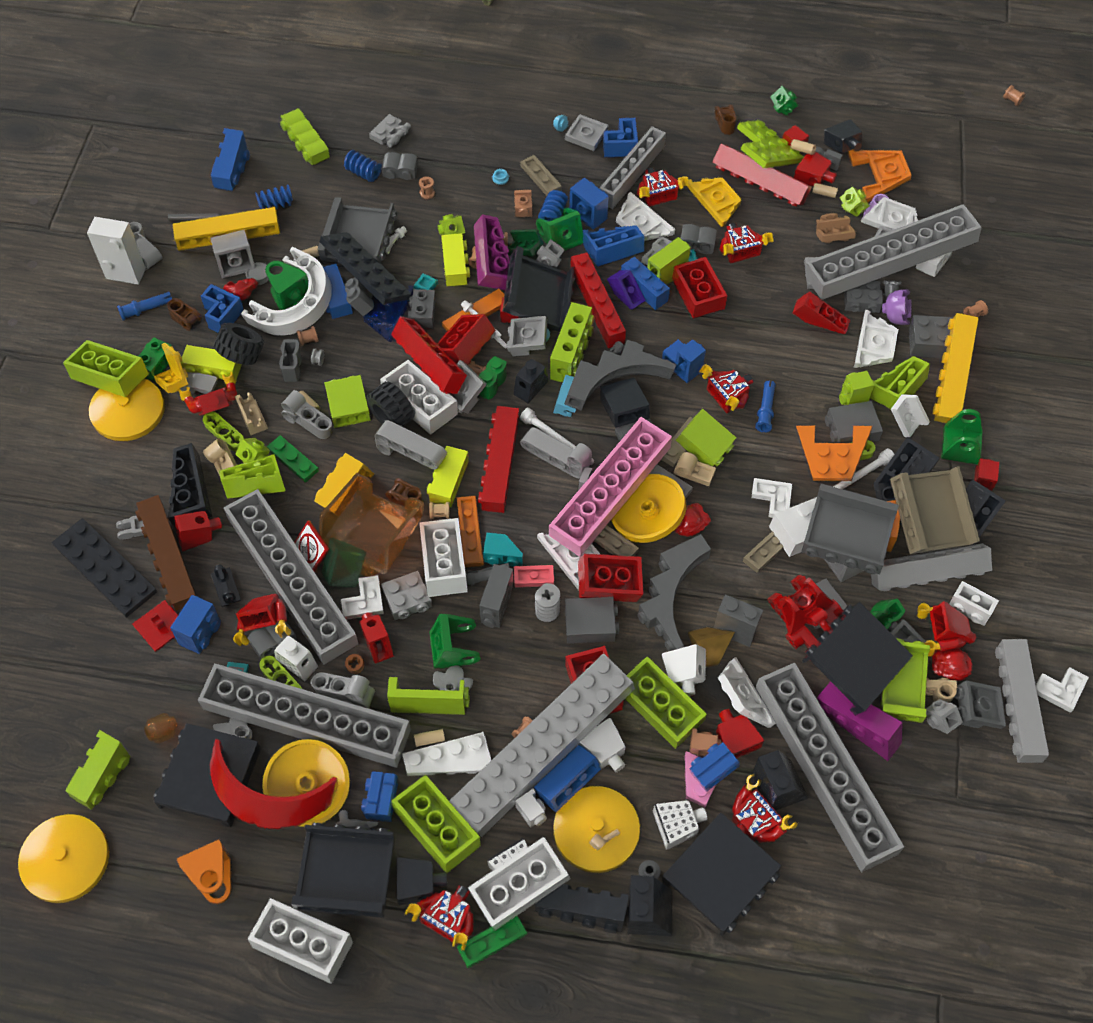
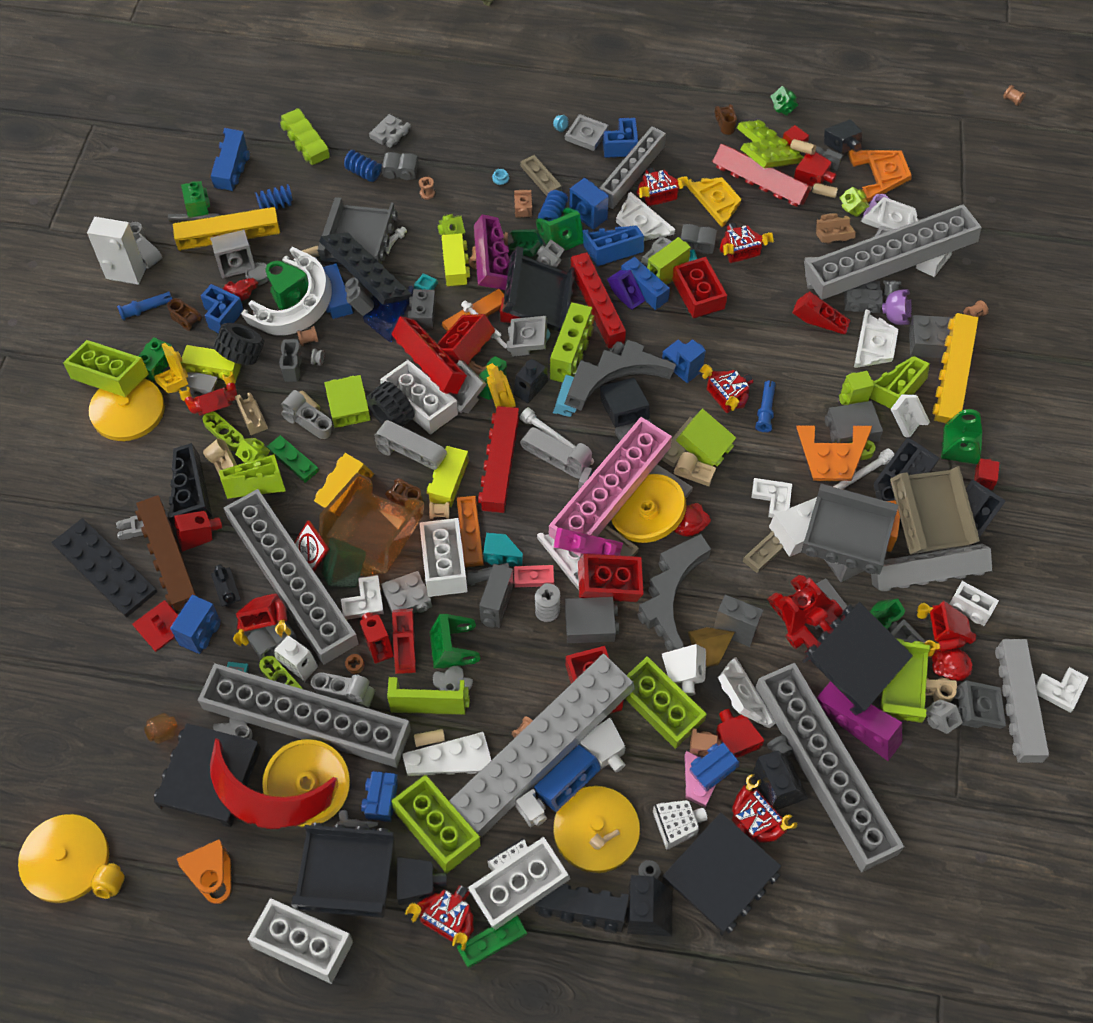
(99, 771): lime wedge -> none
(107, 881): none -> yellow head
(195, 199): none -> green brick
(404, 641): none -> red slope
(499, 387): none -> yellow hinge
(586, 543): none -> dark pink hinge
(780, 744): none -> dark grey wheel

